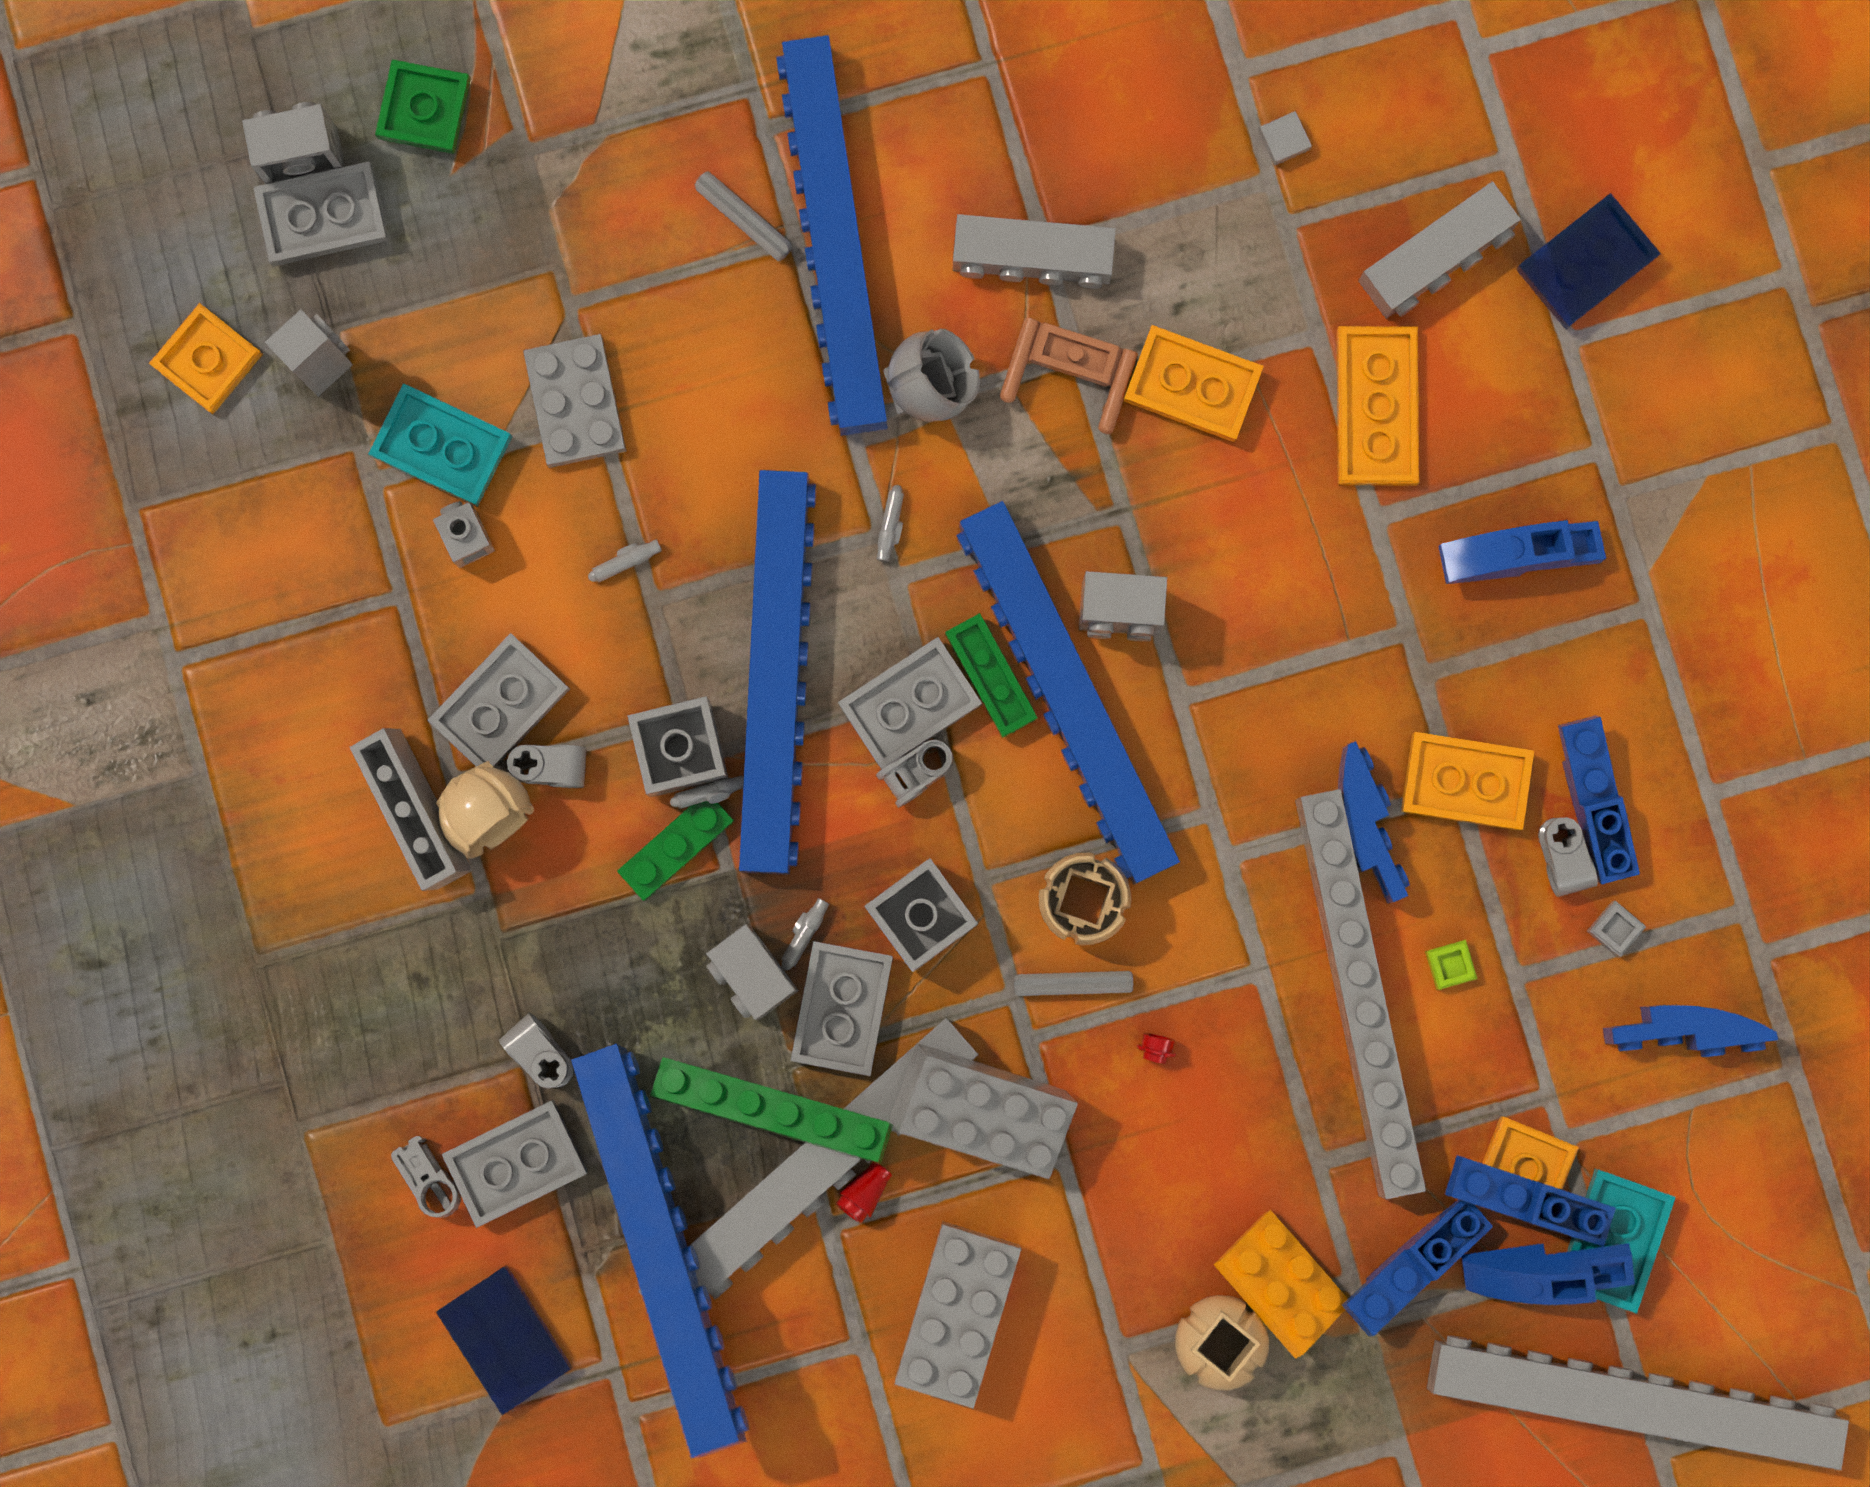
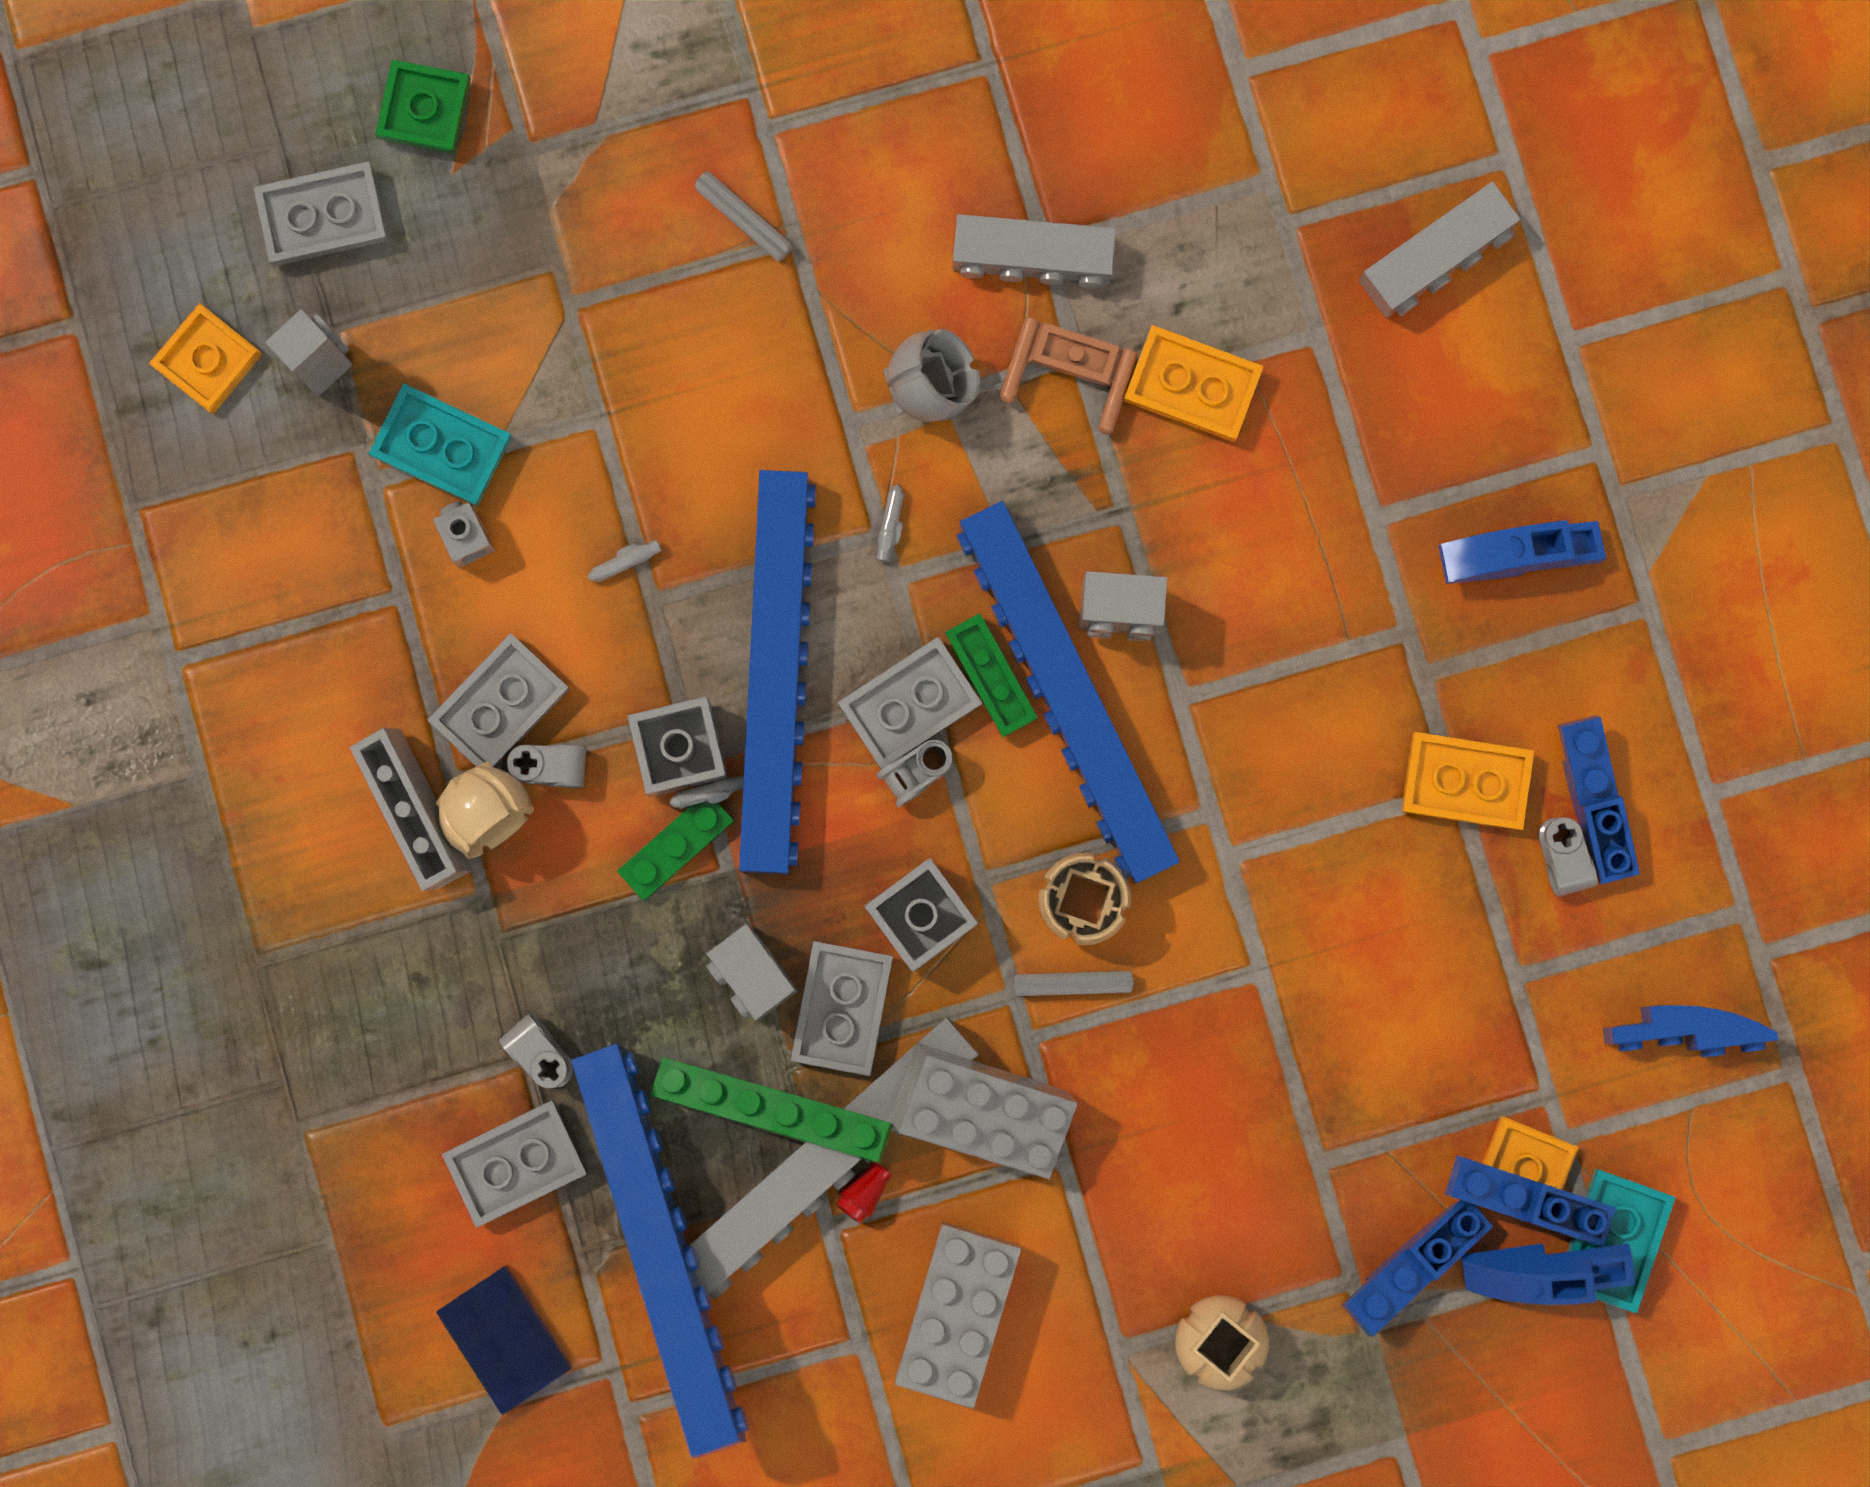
(292, 142): light grey brick -> none
(423, 1171): light grey piece -> none
(574, 400): light grey plate -> none
(804, 931): light grey piece -> none
(834, 236): blue brick -> none
(1157, 1048): red plate -> none
(1282, 1284): light orange plate -> none
(1284, 138): light grey tile -> none
(1360, 995): light grey brick -> none
(1363, 806): blue slope -> none
(1377, 406): light orange tile -> none
(1451, 965): lime tile -> none
(1588, 261): clear blue plate -> none
(1616, 929): light grey tile -> none
(1638, 1404): light grey brick -> none

